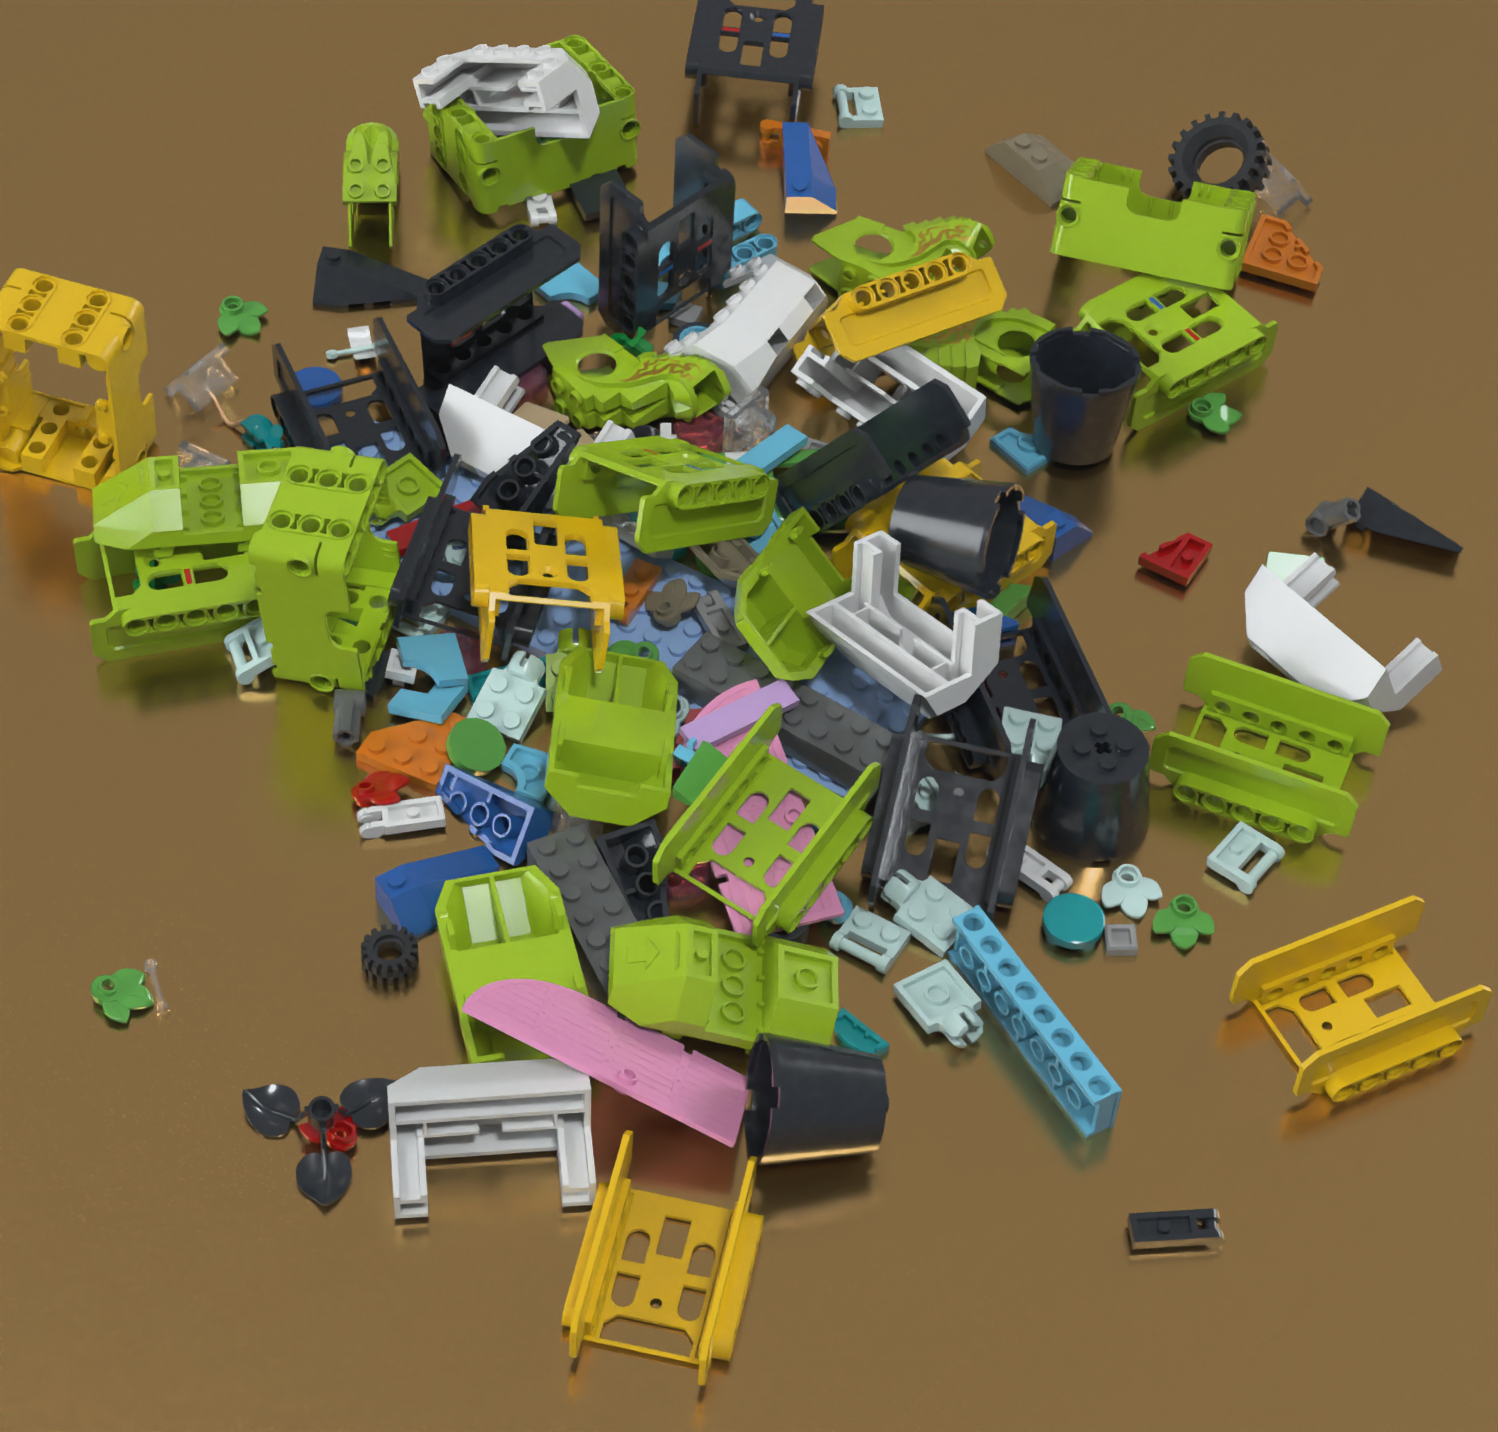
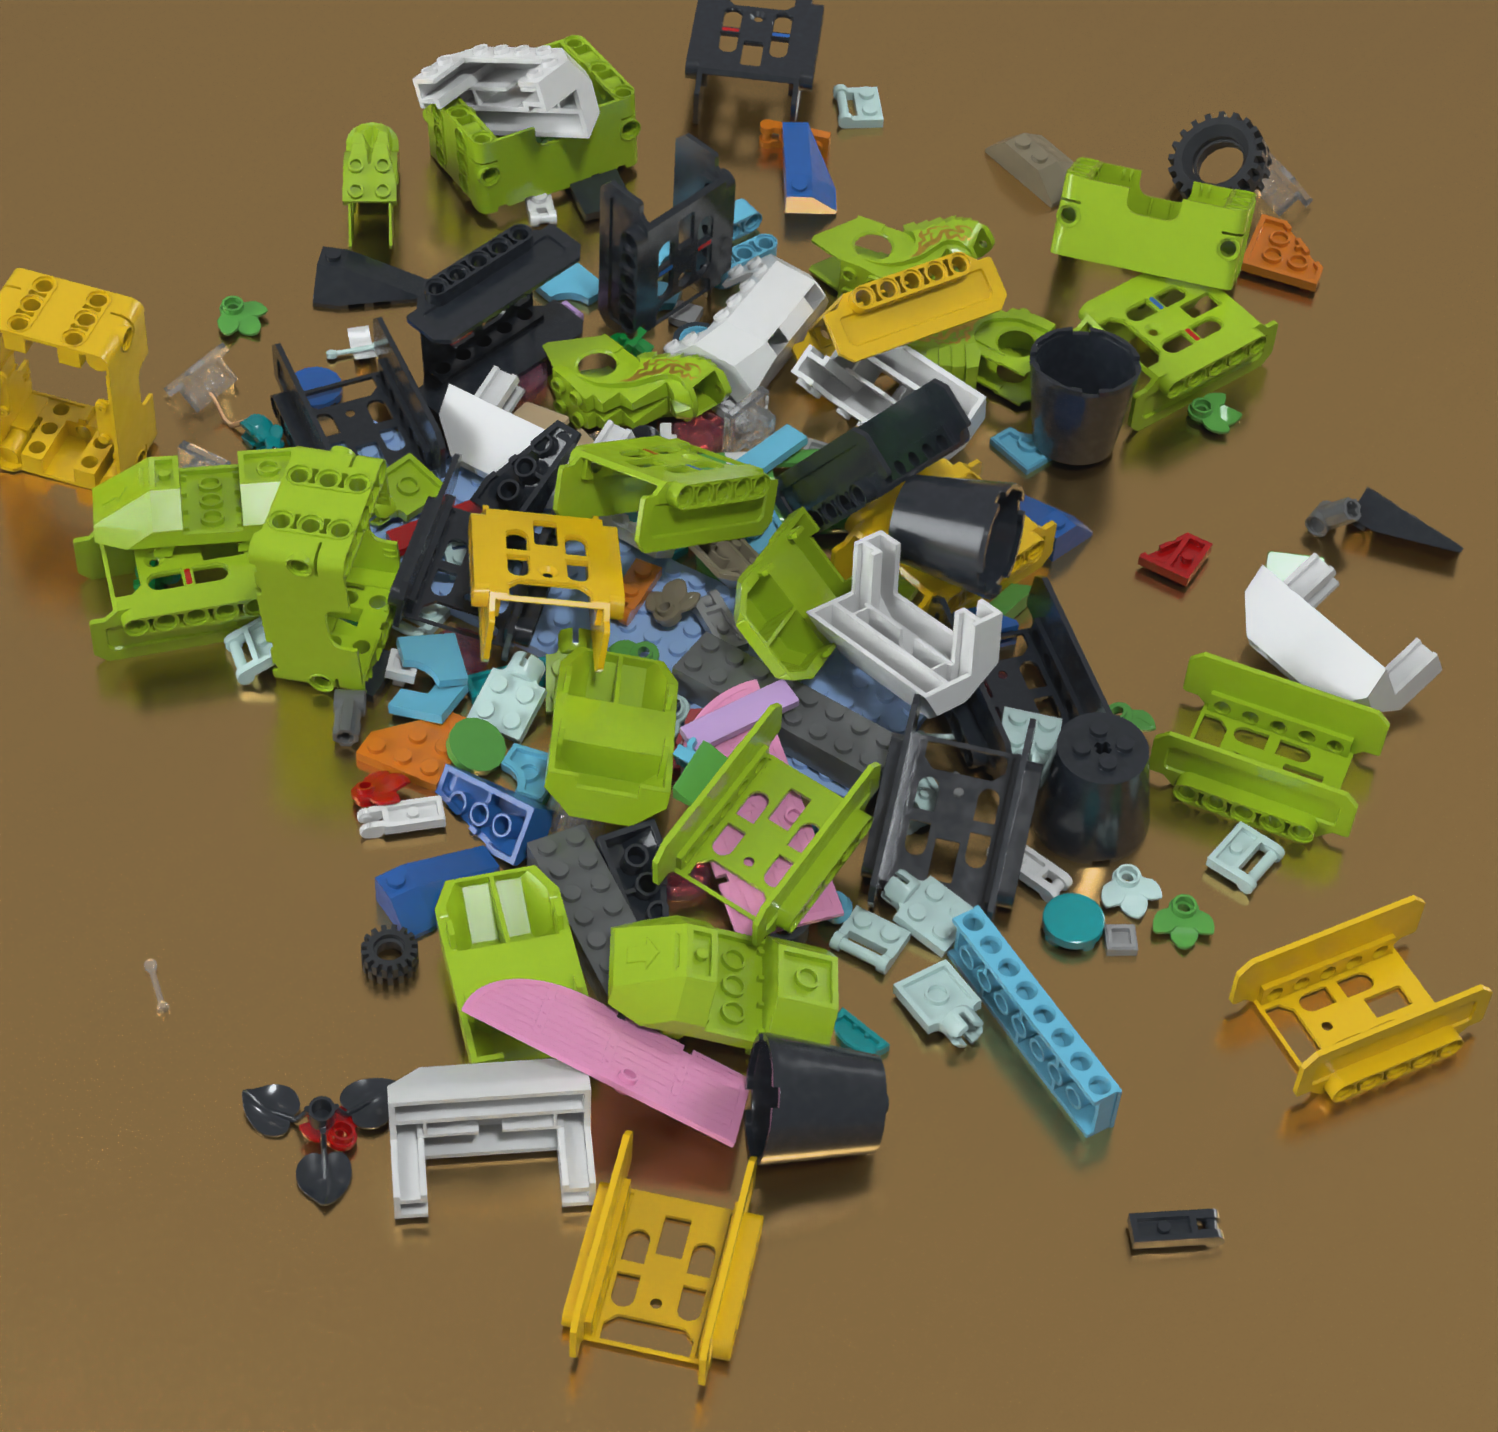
(125, 993): bright green plate -> none

